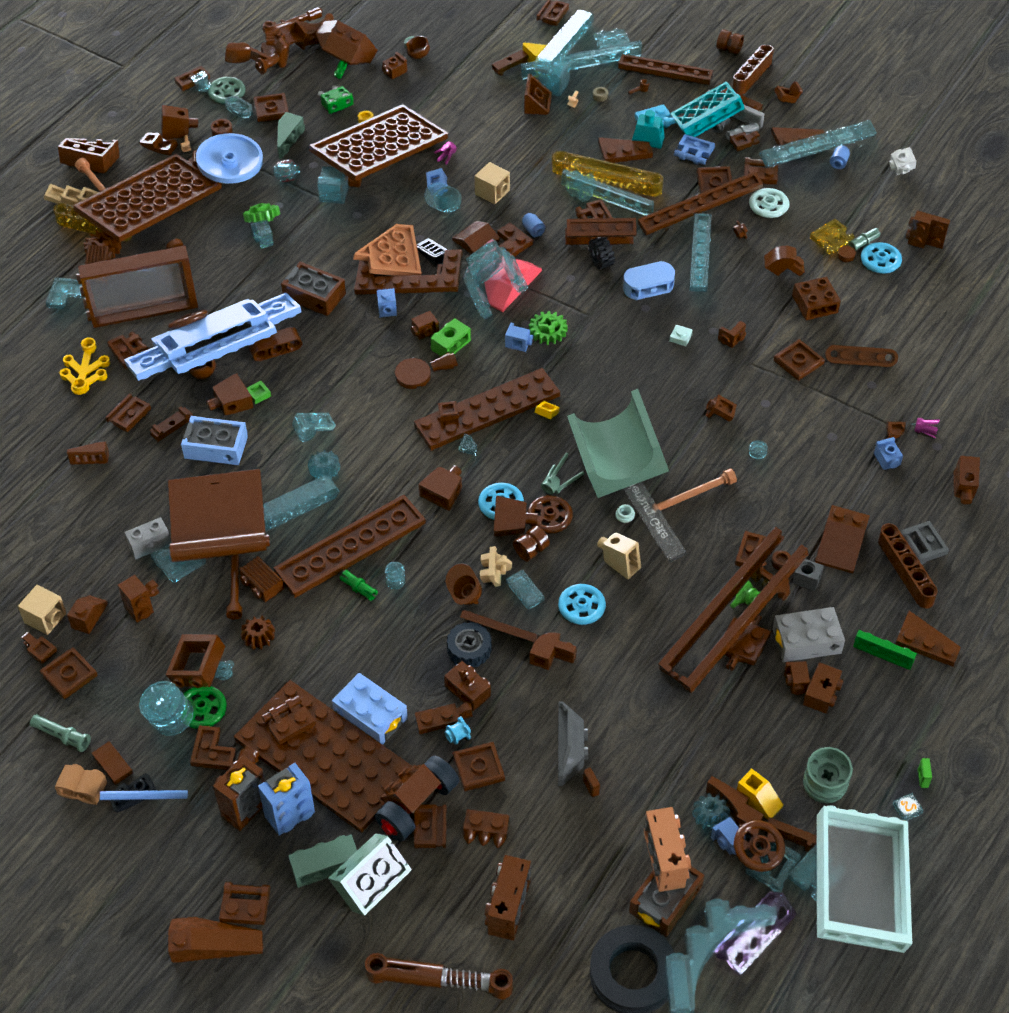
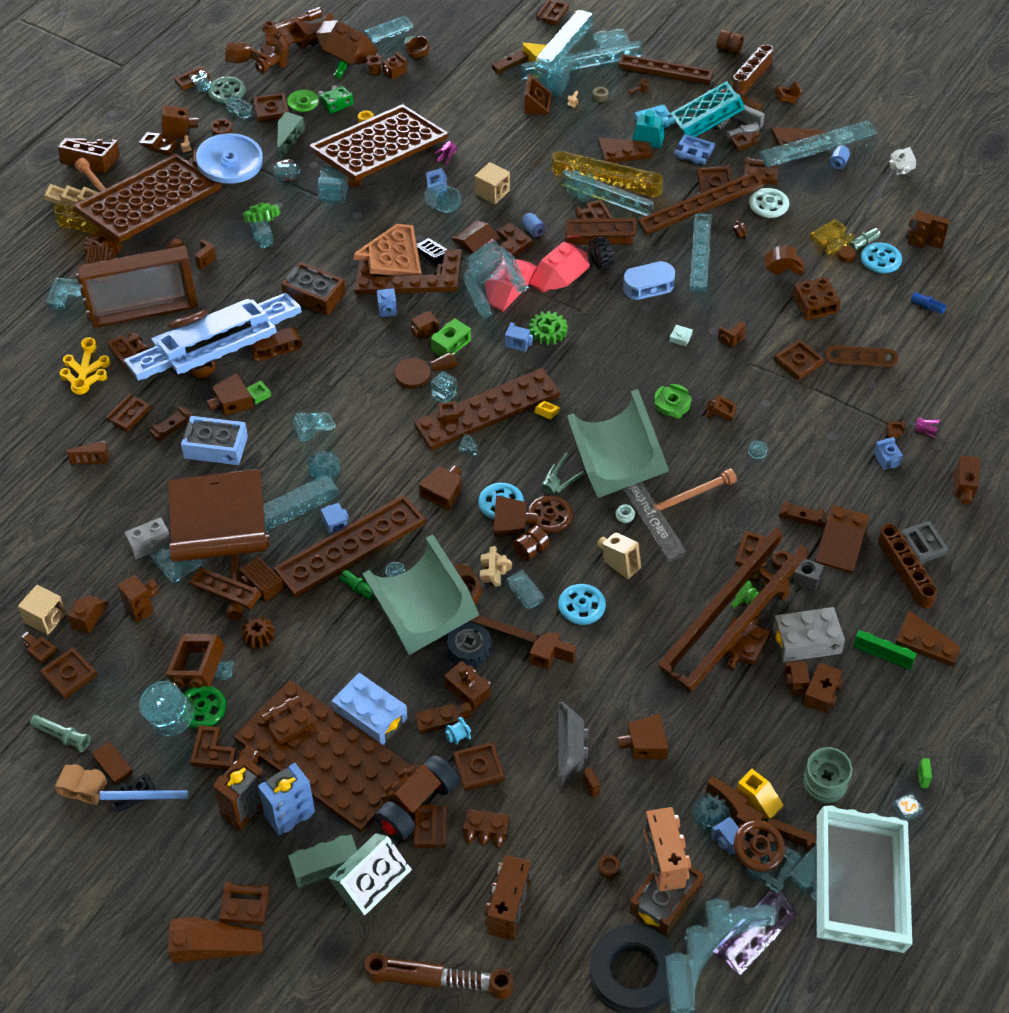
(205, 255): none -> reddish brown bracket
(225, 588): none -> reddish brown plate
(303, 100): none -> bright green dish
(334, 518): none -> medium blue brick
(374, 64): none -> reddish brown brick
(388, 29): none -> clear light blue plate
(425, 599): none -> sand green piece
(444, 387): none -> clear light blue brick
(560, 267): none -> coral wedge
(609, 866): none -> reddish brown tile
(645, 738): none -> reddish brown torso
(669, 408): none -> bright green plate
(796, 512): none -> reddish brown piece
(928, 303): none -> blue axle

